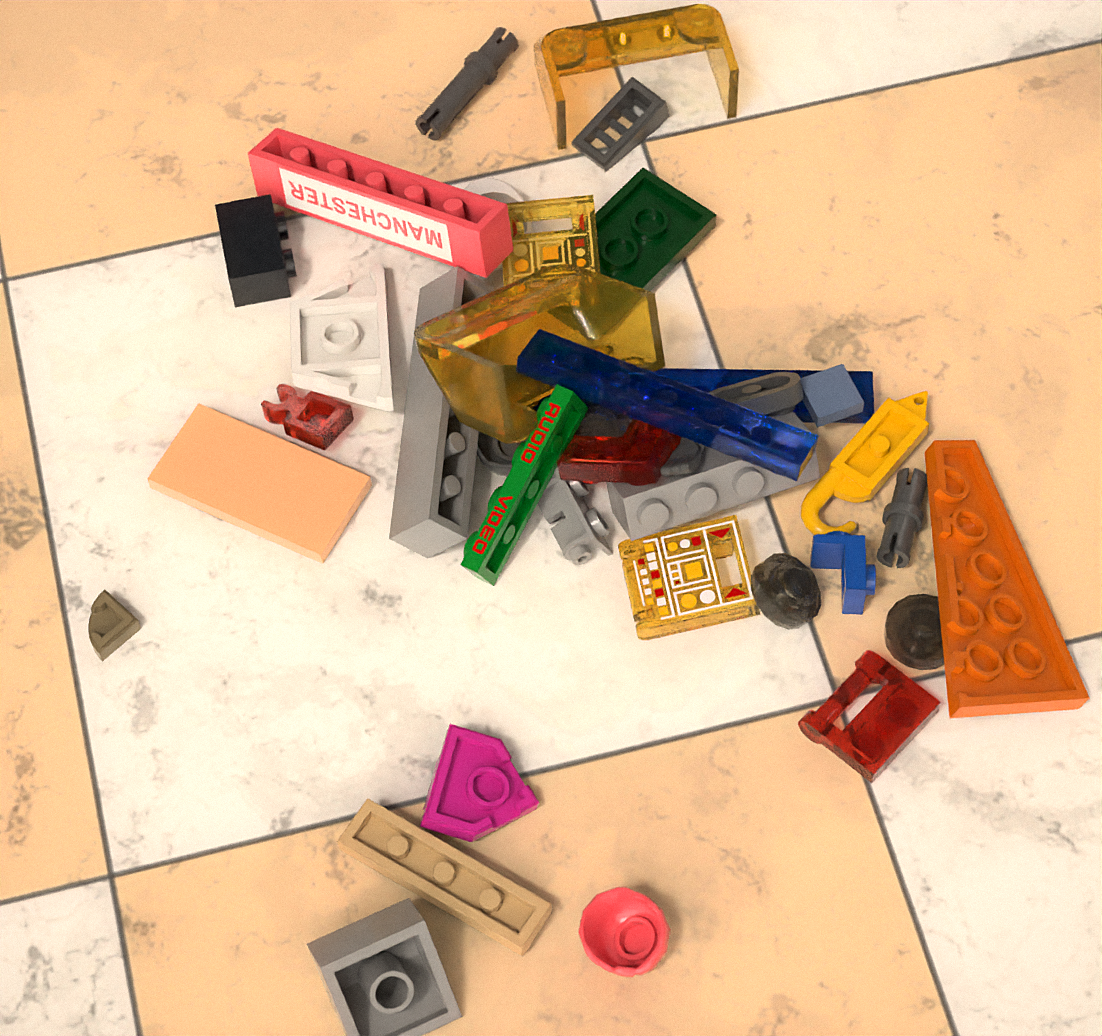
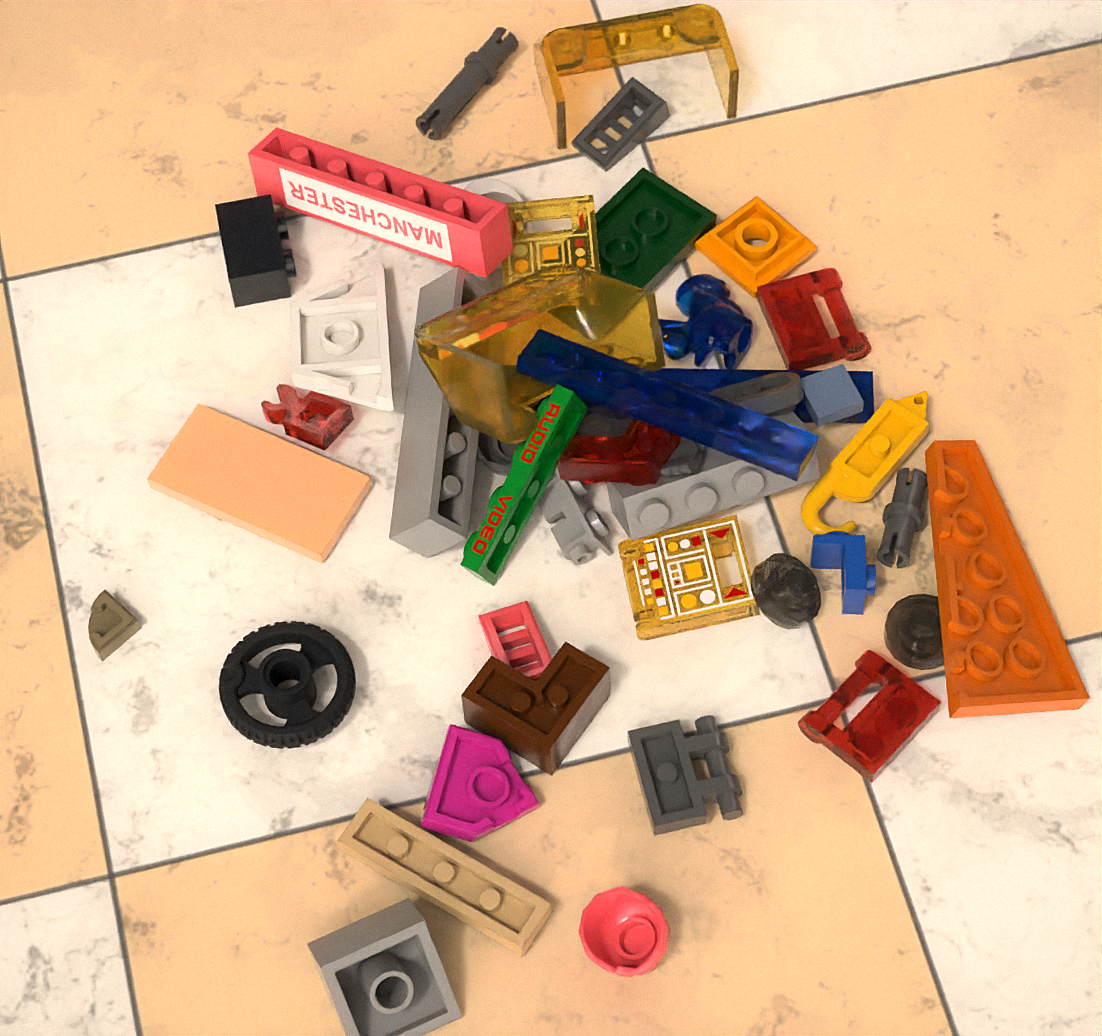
(295, 704): none -> black wheel
(509, 618): none -> coral slope
(541, 716): none -> reddish brown panel
(669, 780): none -> dark grey plate
(712, 324): none -> clear blue animal
(749, 264): none -> light orange piece
(799, 326): none -> clear red plate

